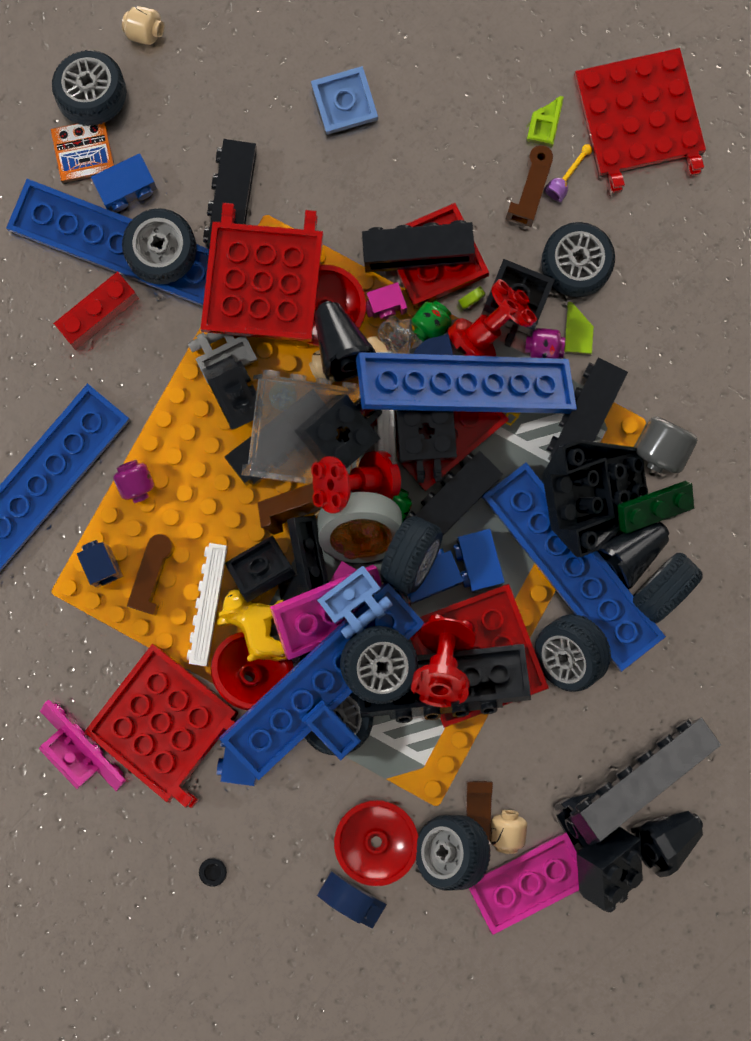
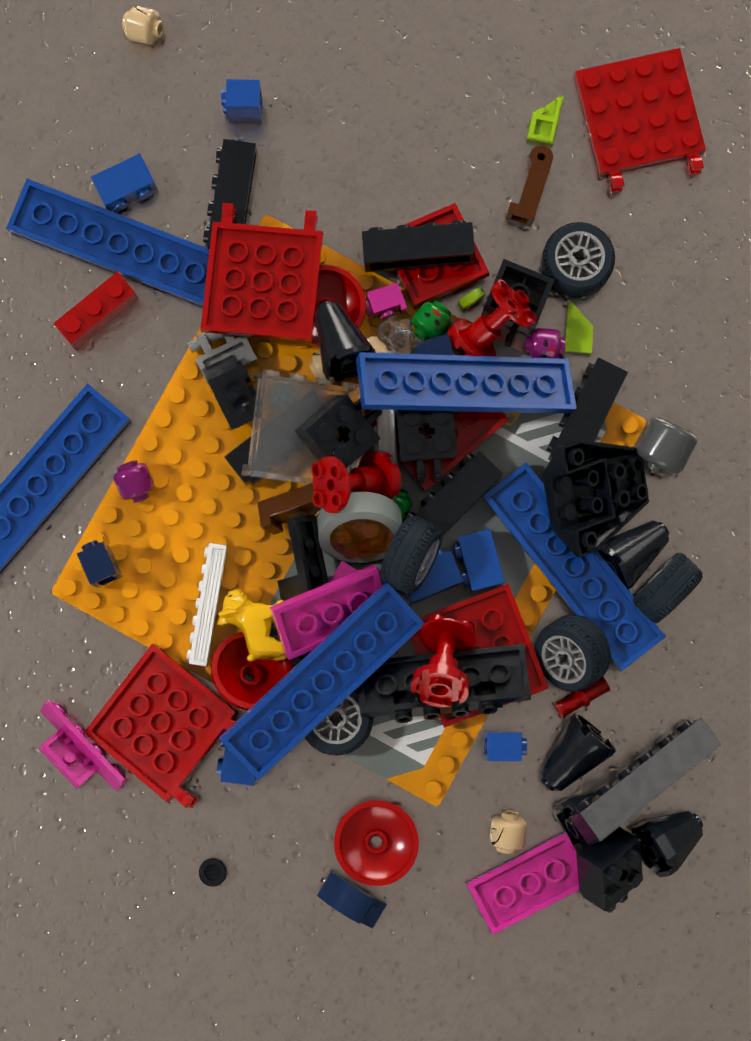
(81, 151): tile -> none
(89, 88): black wheel -> none
(149, 573): reddish brown leg -> none
(156, 228): wheel -> none
(242, 101): none -> blue brick
(259, 568): black tile -> none
(331, 730): blue tile -> none
(344, 100): medium blue plate -> none
(351, 594): medium blue plate -> none
(360, 664): wheel -> none
(452, 852): black wheel -> none
(479, 803): reddish brown leg -> none
(504, 746): none -> blue brick
(557, 187): hinge -> none
(575, 753): none -> black cone
(581, 698): none -> red pin
(656, 506): dark green plate -> none

